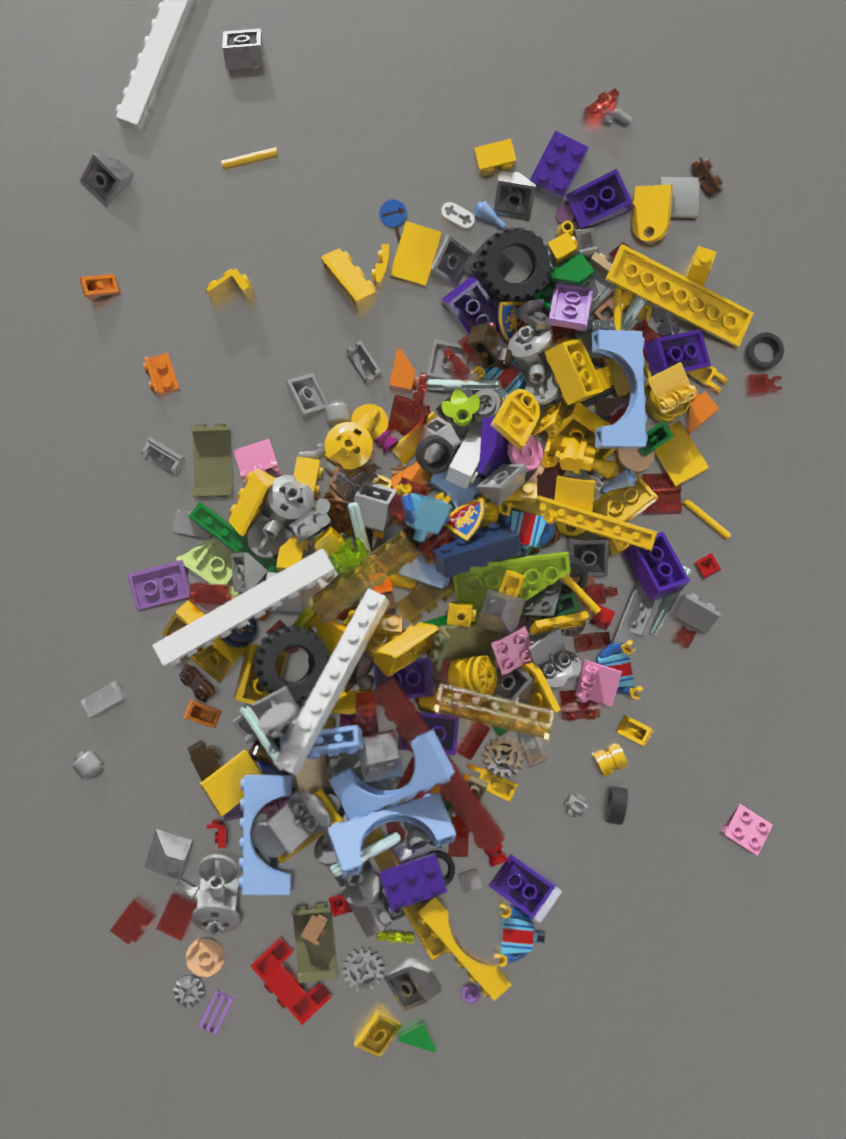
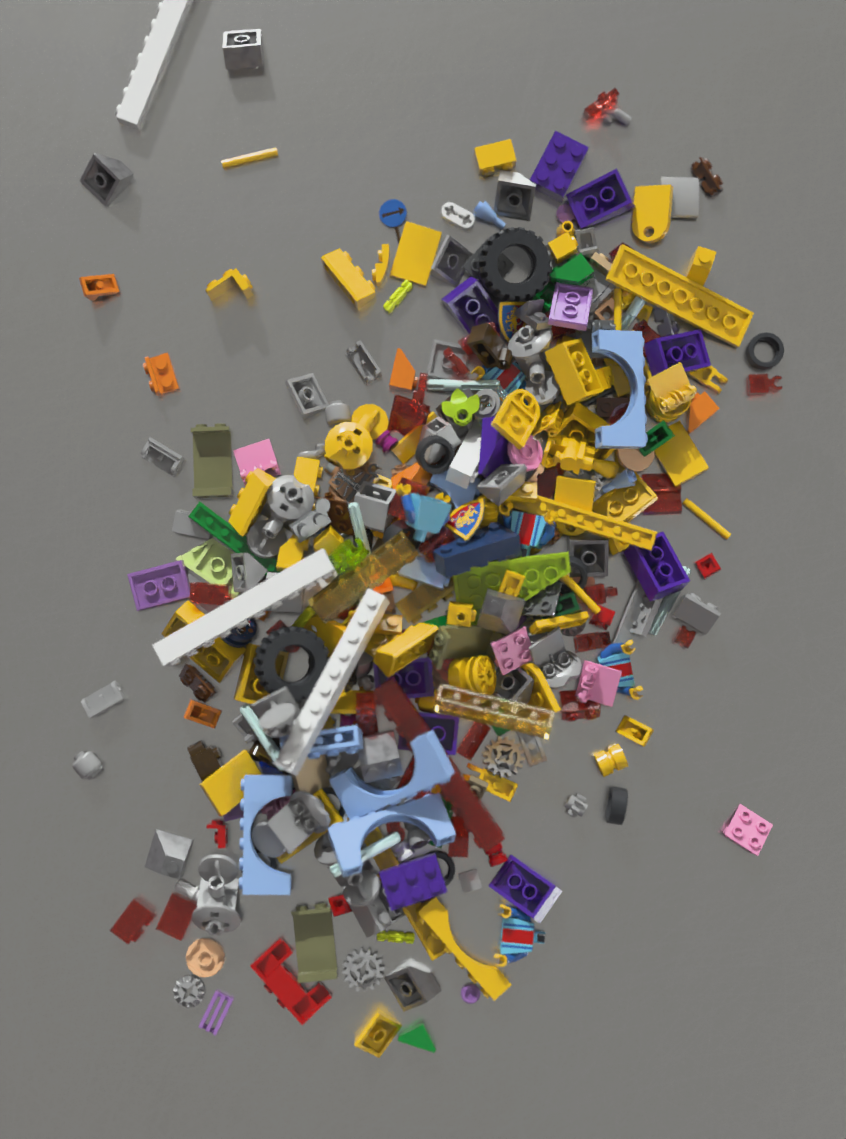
(315, 928): medium nougat brick -> none
(397, 296): none -> neon yellow axle

